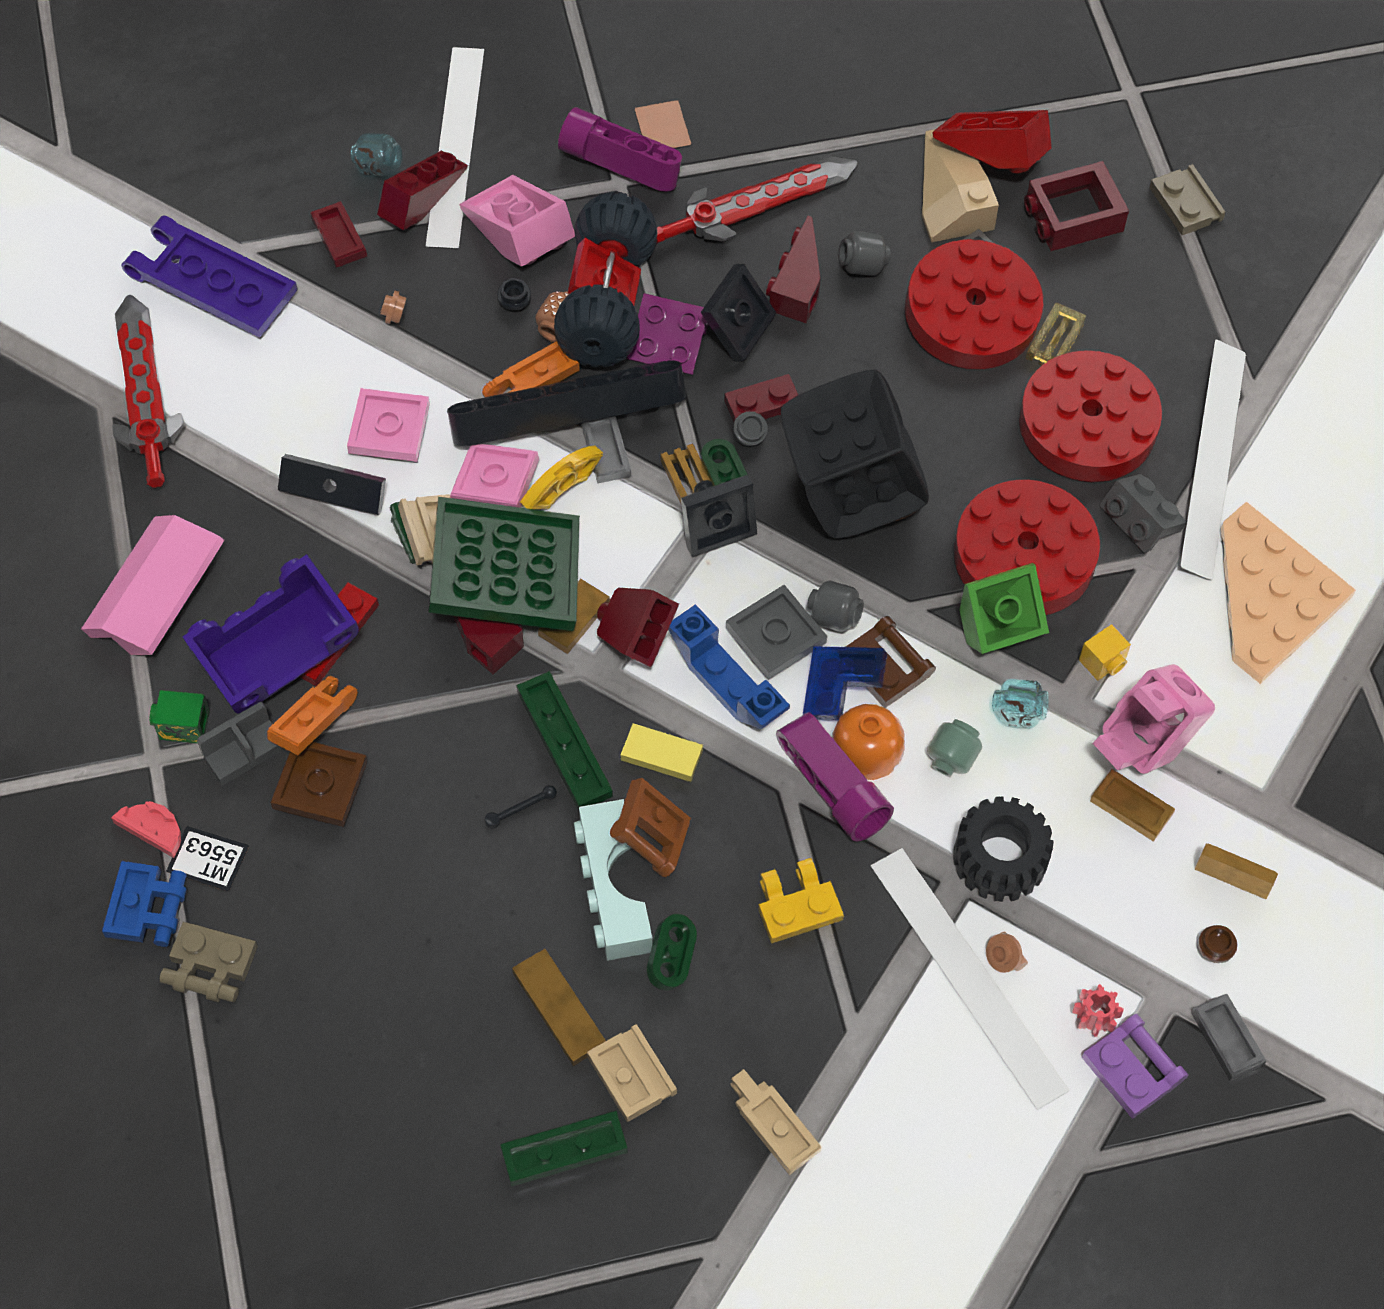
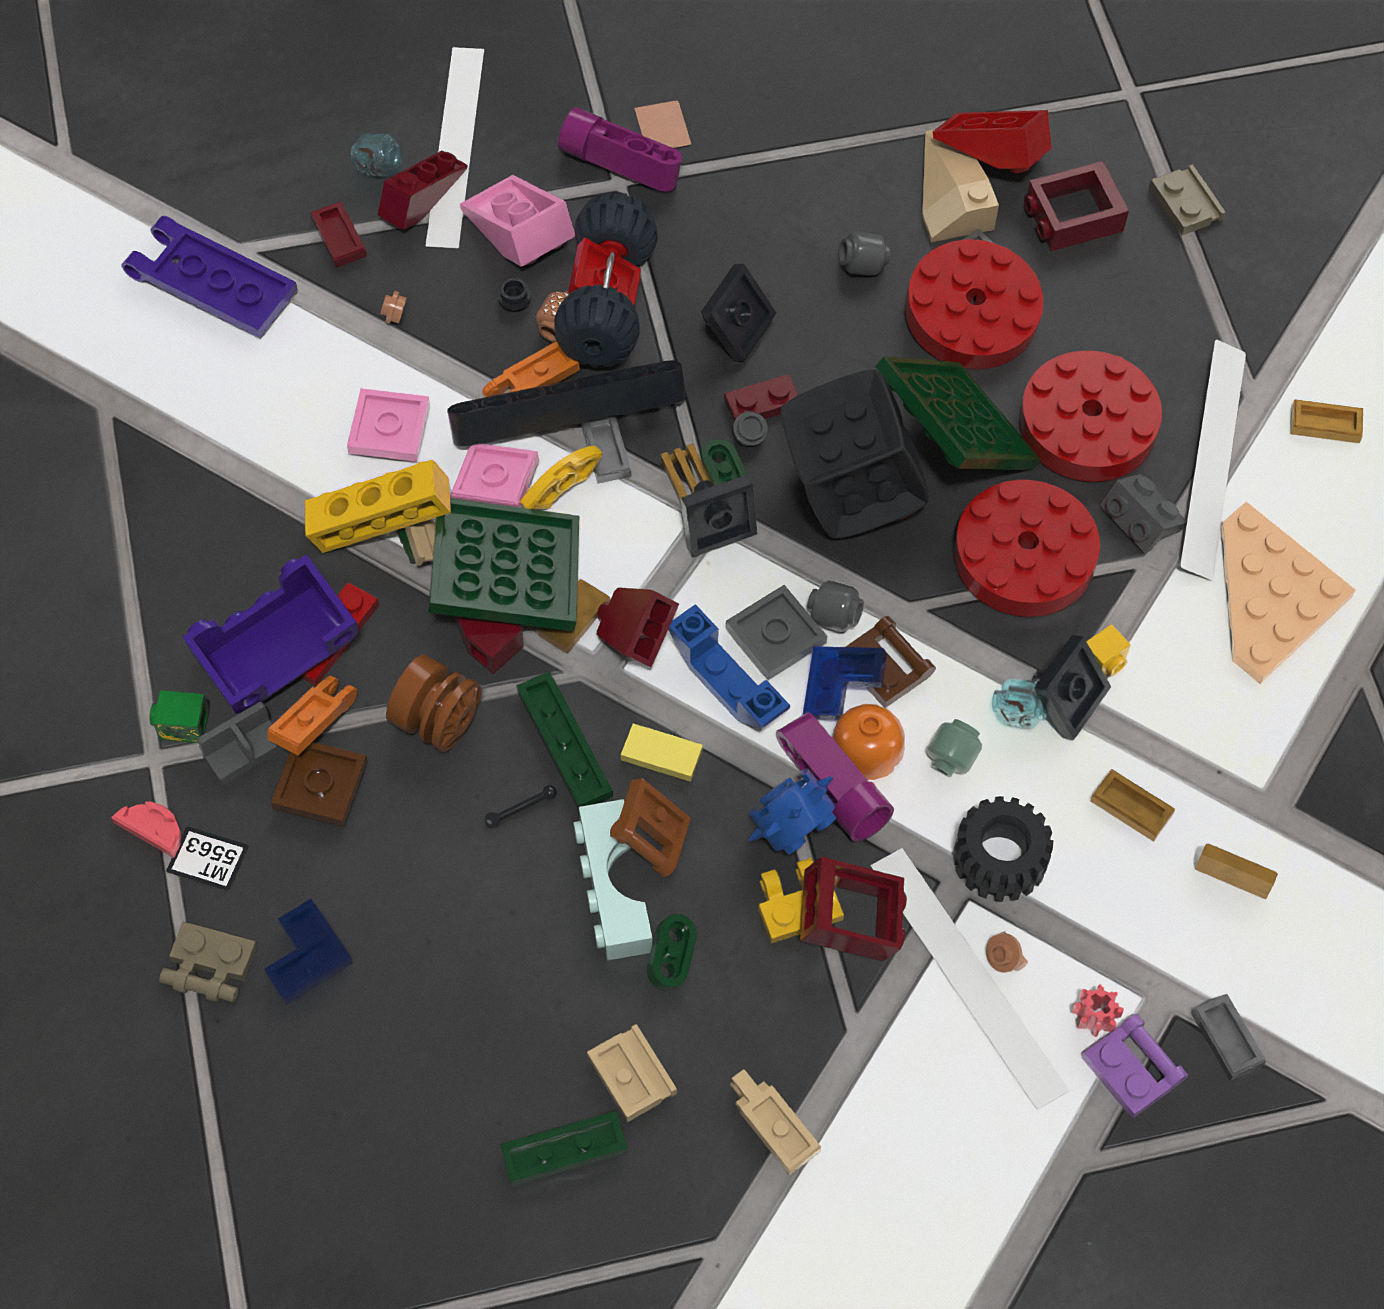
(133, 899): blue plate -> none
(142, 390): sword -> none
(153, 584): bright pink slope -> none
(312, 480): black tile -> none
(316, 955): none -> clear blue plate
(377, 506): none -> yellow brick
(433, 702): none -> dark orange wheel
(558, 1006): pearl gold tile -> none
(669, 332): magenta hinge -> none
(712, 216): sword -> none
(793, 812): none -> blue brick
(798, 282): dark red slope -> none
(818, 908): none -> dark red window
(957, 414): none -> dark green plate
(1003, 609): bright green slope -> none
(1069, 314): clear yellow tile -> none
(1072, 687): none -> black tile
(1151, 713): bright pink piece -> none
(1217, 944): reddish brown plate -> none
(1327, 421): none -> pearl gold tile

